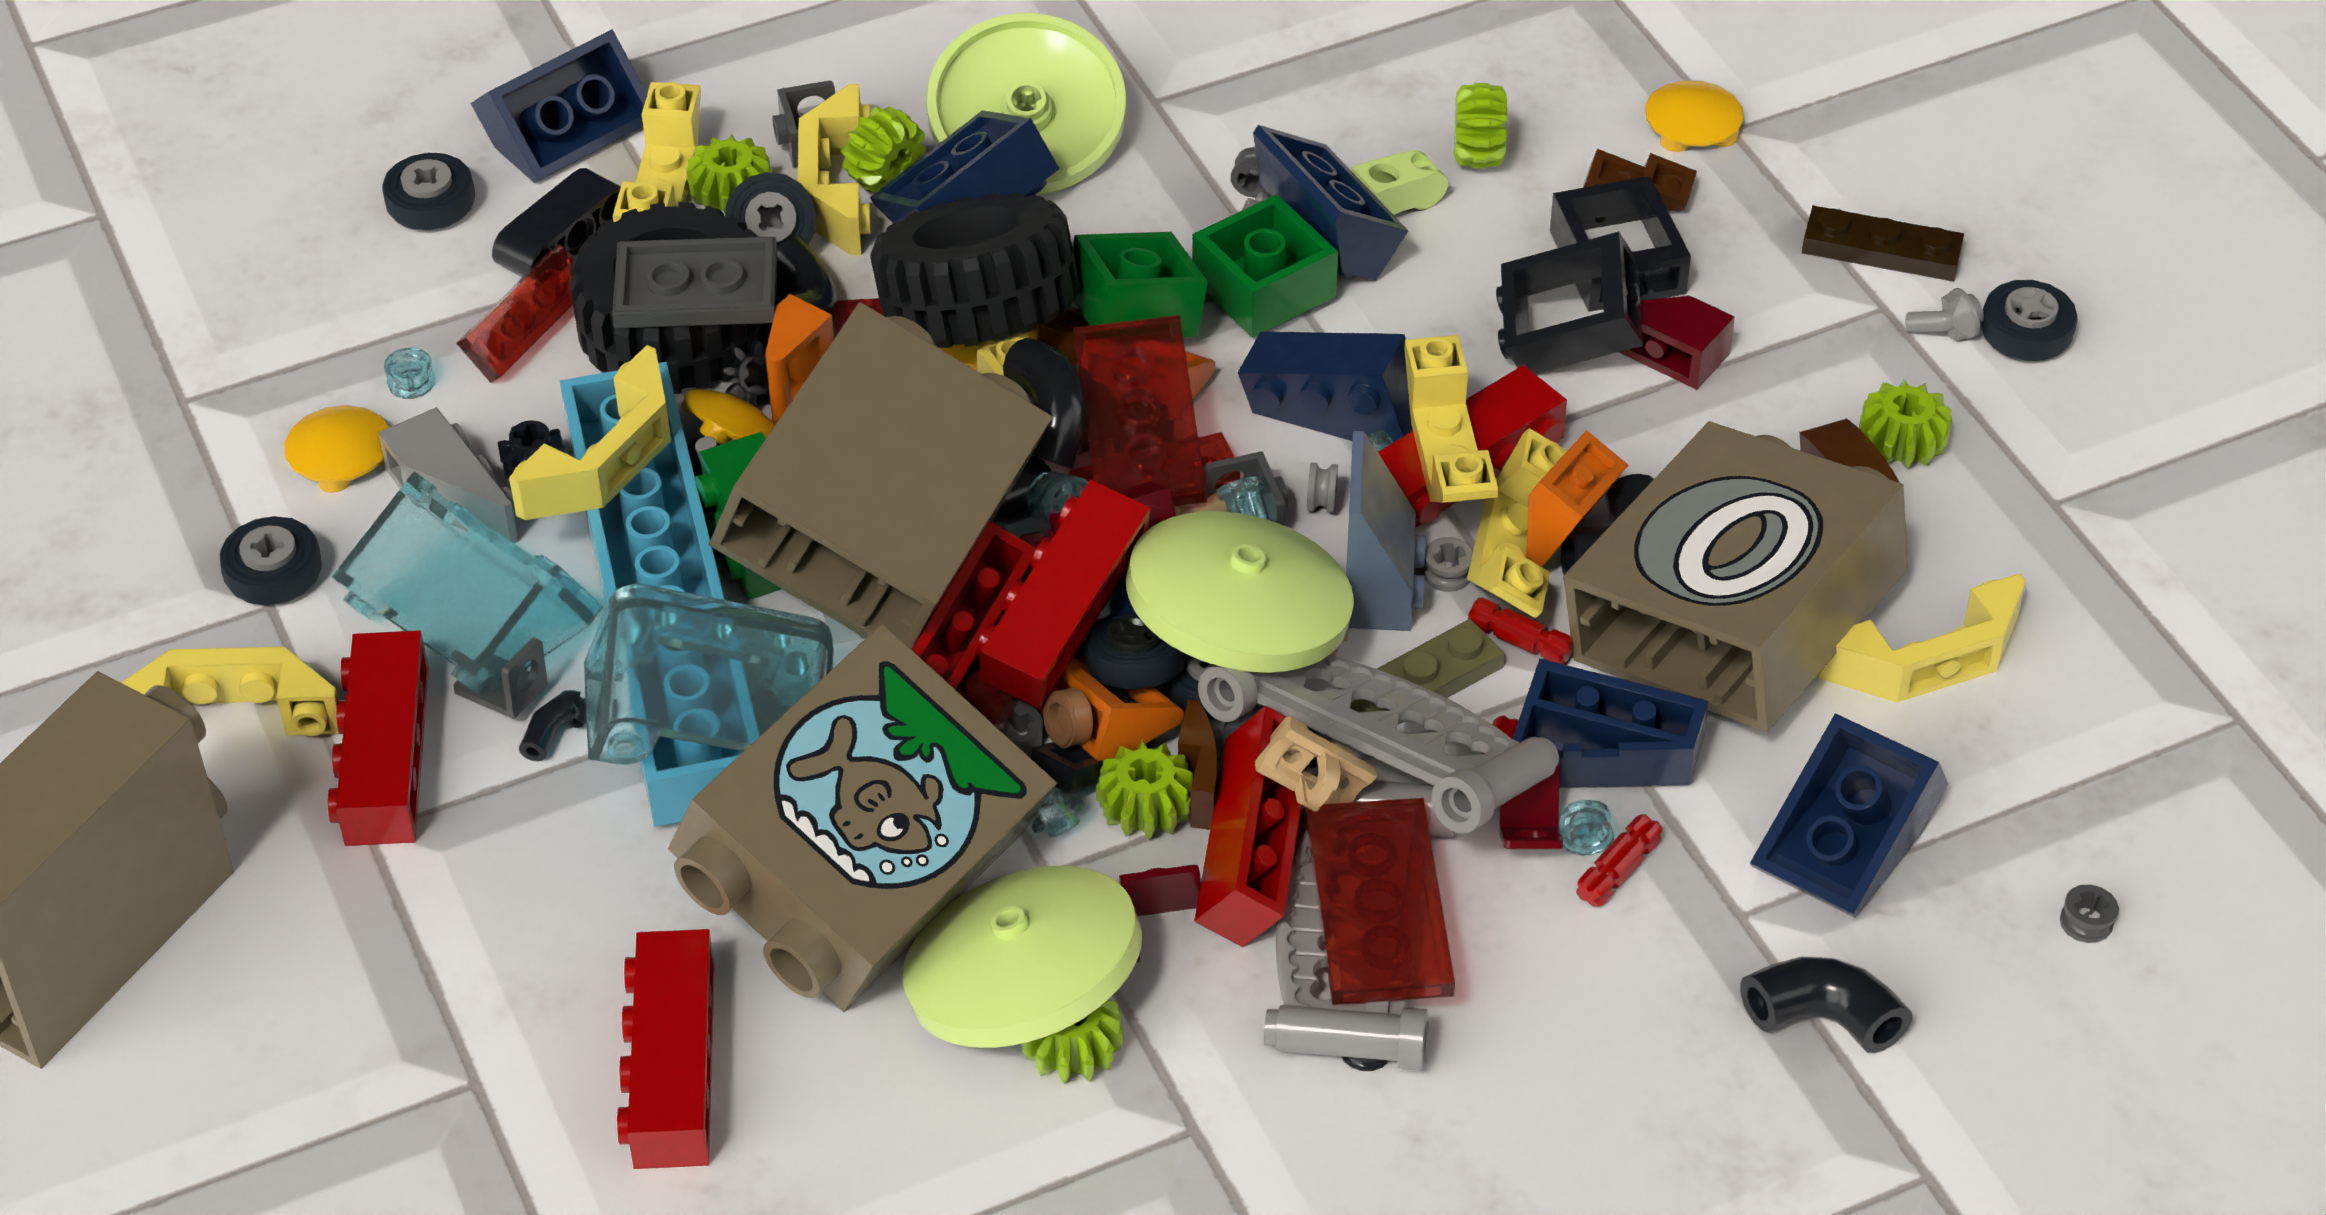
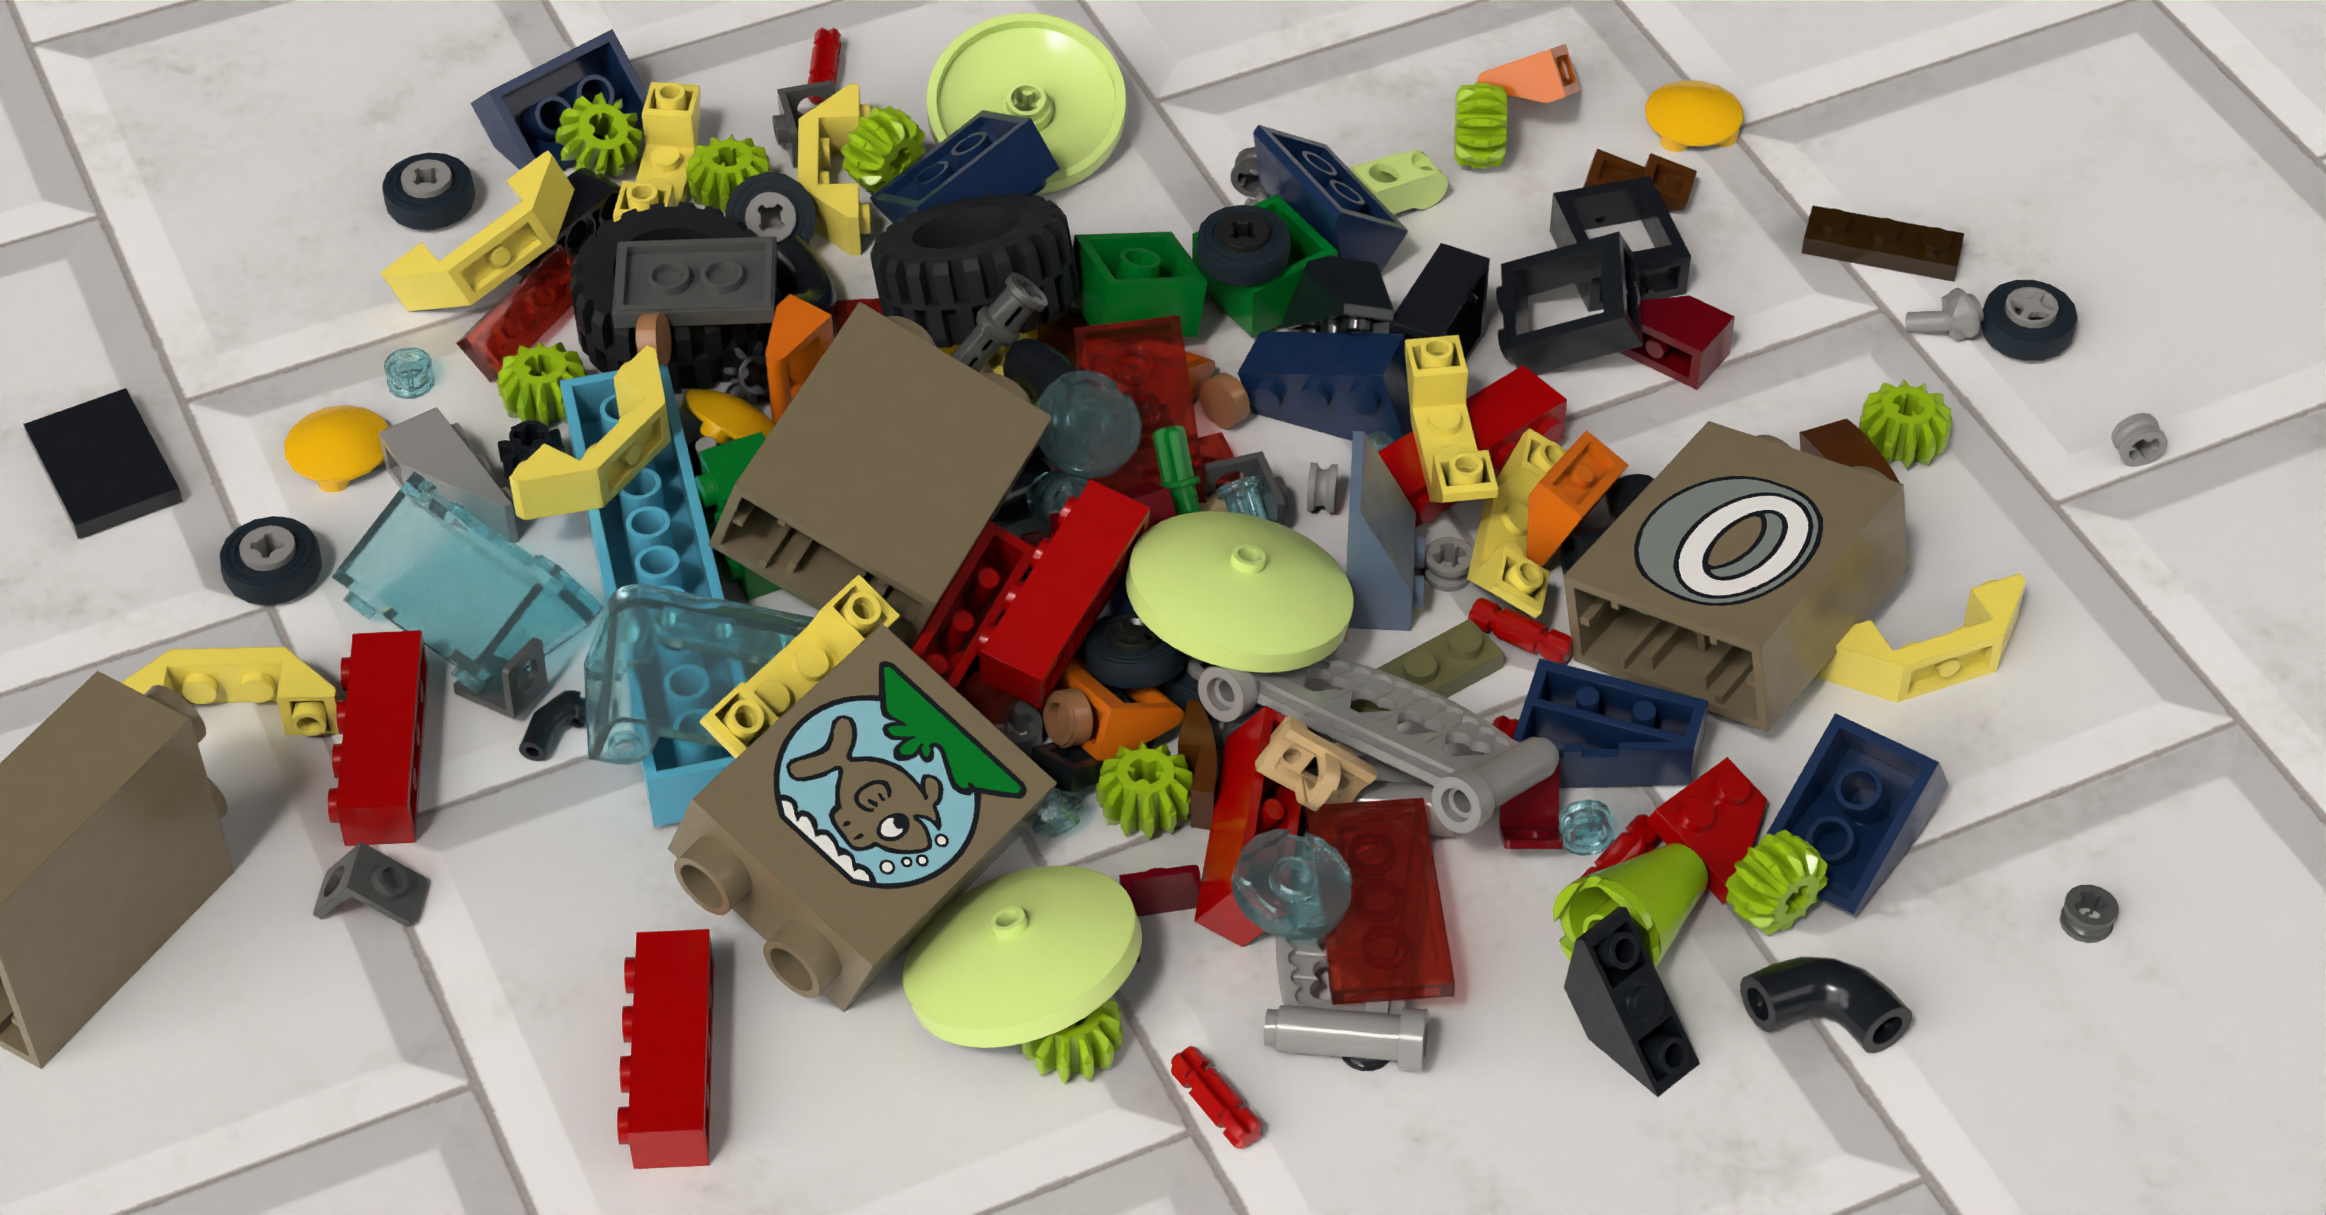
(102, 463): none -> black tile
(375, 882): none -> dark grey bracket
(492, 253): none -> light yellow slope
(532, 381): none -> lime gear
(599, 118): none -> lime gear
(654, 331): none -> medium nougat tile
(798, 667): none -> light yellow slope
(824, 58): none -> red axle
(1001, 321): none -> dark grey pin
(1091, 424): none -> clear light blue tile
(1177, 468): none -> green axle
(1216, 1097): none -> red axle
(1224, 400): none -> medium nougat tile
(1243, 245): none -> black wheel
(1292, 884): none -> clear light blue tile
(1339, 297): none -> black slope
(1444, 299): none -> black window
(1536, 77): none -> orange tile
(1627, 1005): none -> black slope
(1655, 888): none -> lime cone
(1715, 819): none -> red wing
(1776, 882): none -> lime gear
(2139, 439): none -> light grey bush

